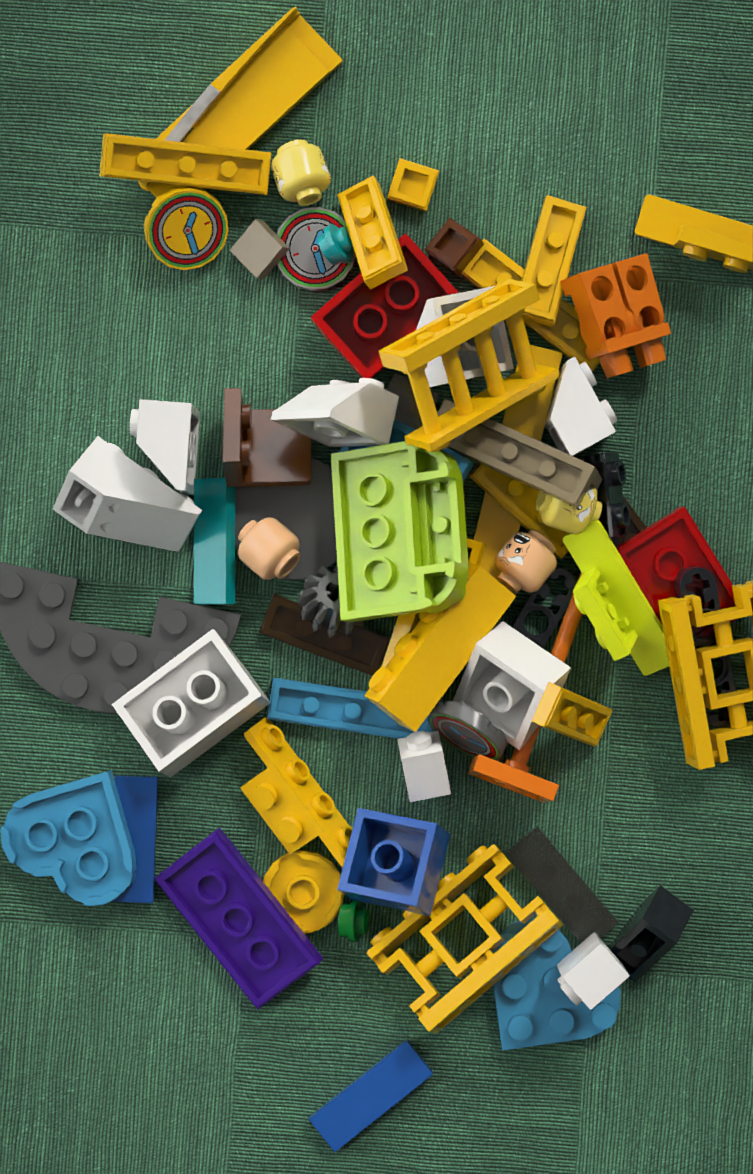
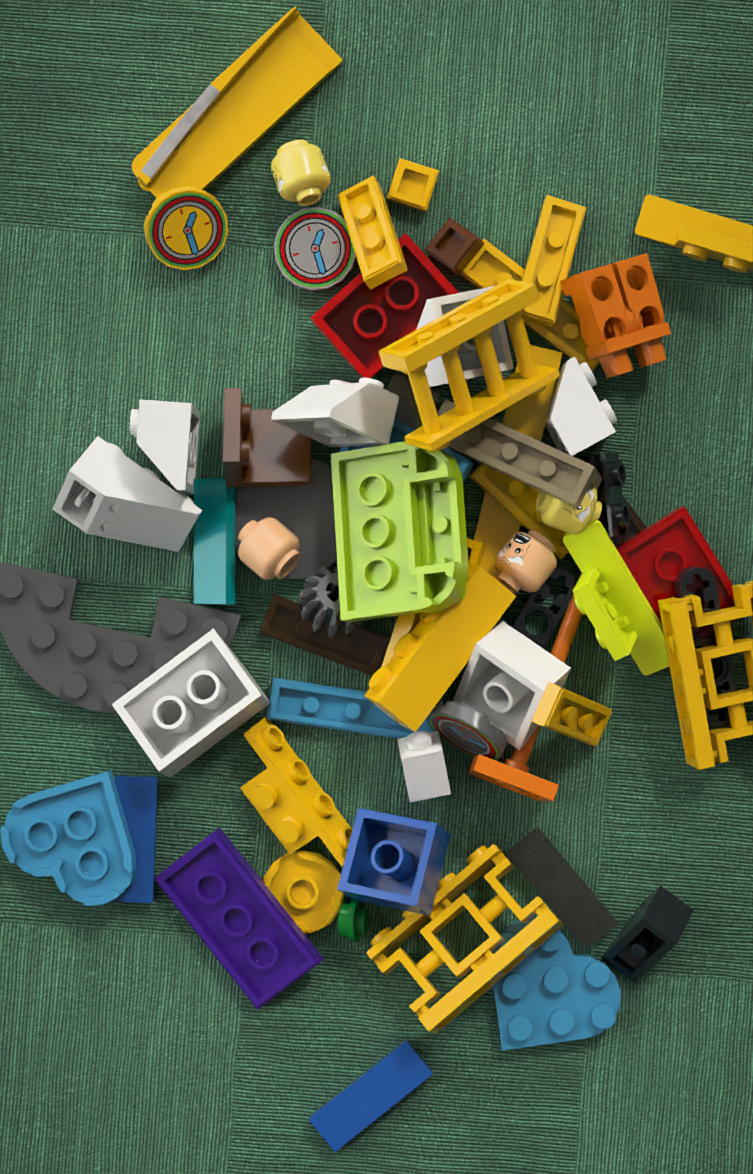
(184, 164): yellow tile -> none
(259, 249): tile -> none
(336, 244): teal plate -> none
(590, 972): white brick -> none

